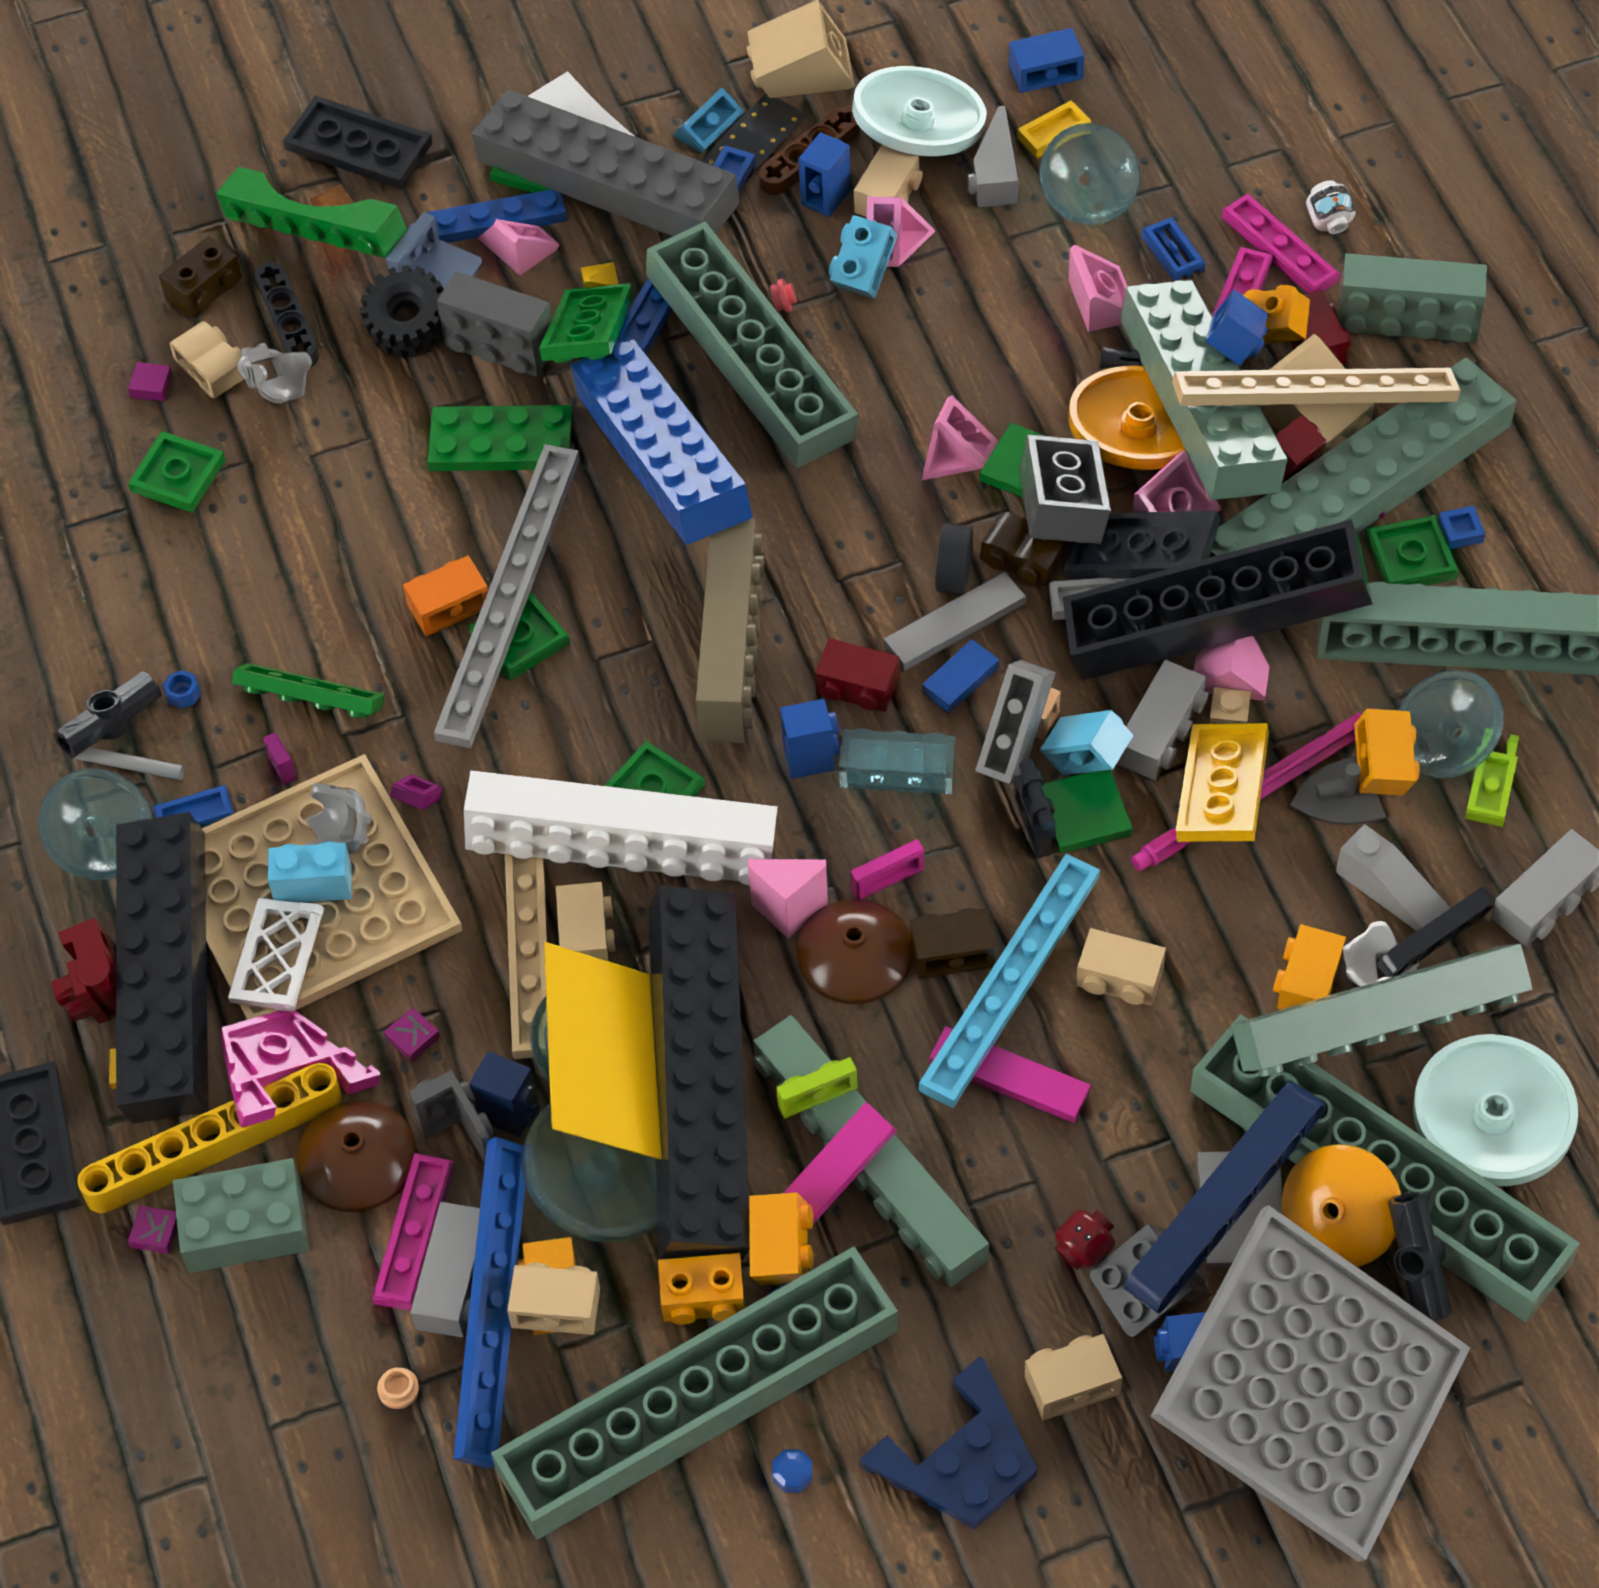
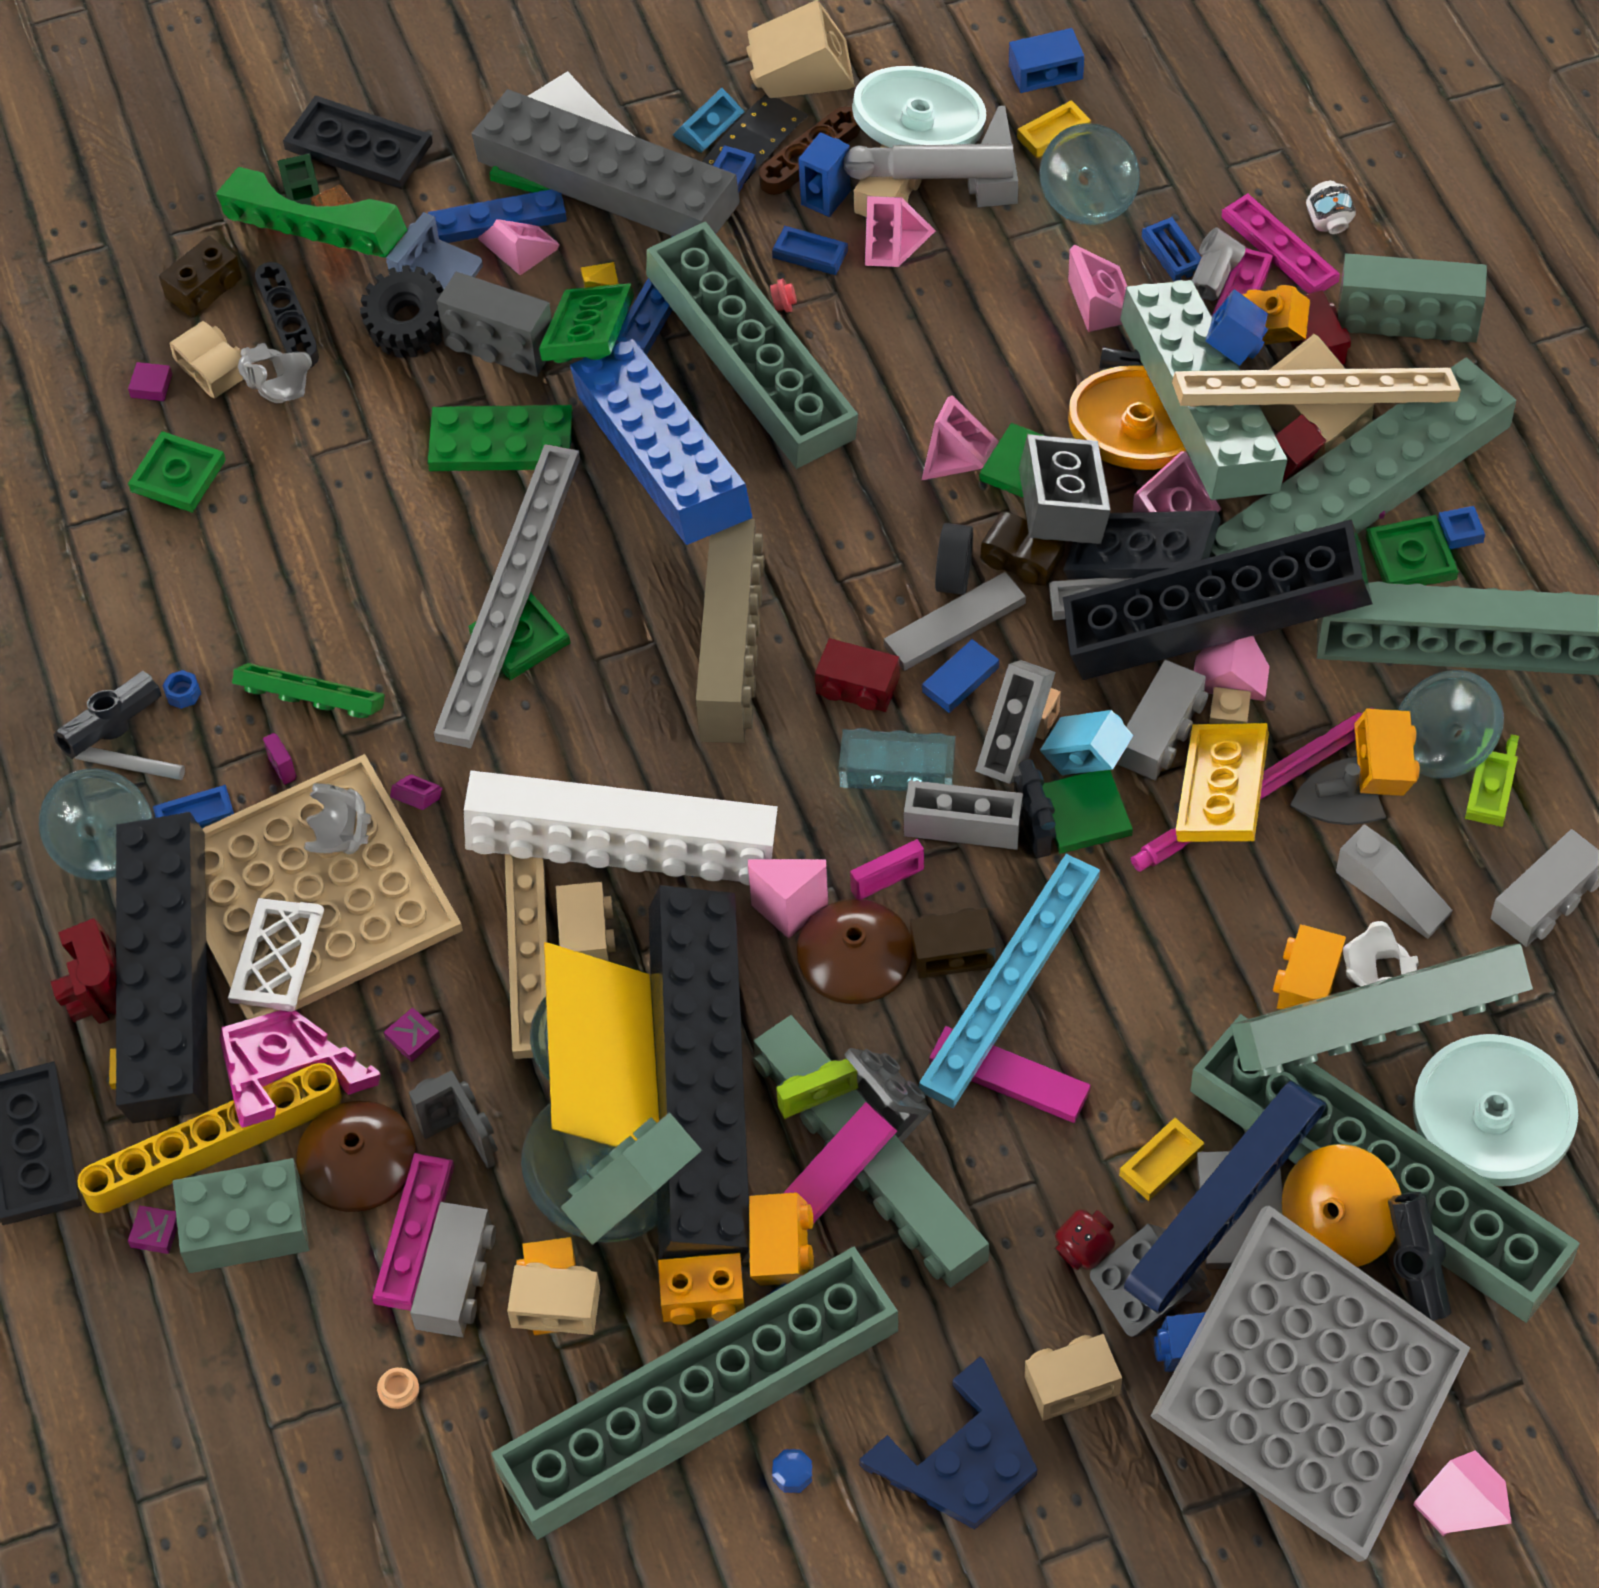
(299, 178): none -> dark green slope
(310, 872): medium azure brick -> none
(446, 595): orange brick -> none
(488, 1317): blue plate -> none
(505, 1093): dark blue brick -> none
(629, 1176): none -> sand green brick
(656, 772): green tile -> none
(809, 738): blue brick -> none
(810, 250): none -> blue tile
(862, 256): medium azure brick -> none
(888, 1091): none -> dark grey bracket
(931, 161): none -> light grey piece
(963, 814): none -> light grey brick
(1120, 967): tan brick -> none
(1161, 1159): none -> yellow tile
(1219, 257): none -> light grey piece
(1437, 933): black beam -> none
(1465, 1496): none -> bright pink slope

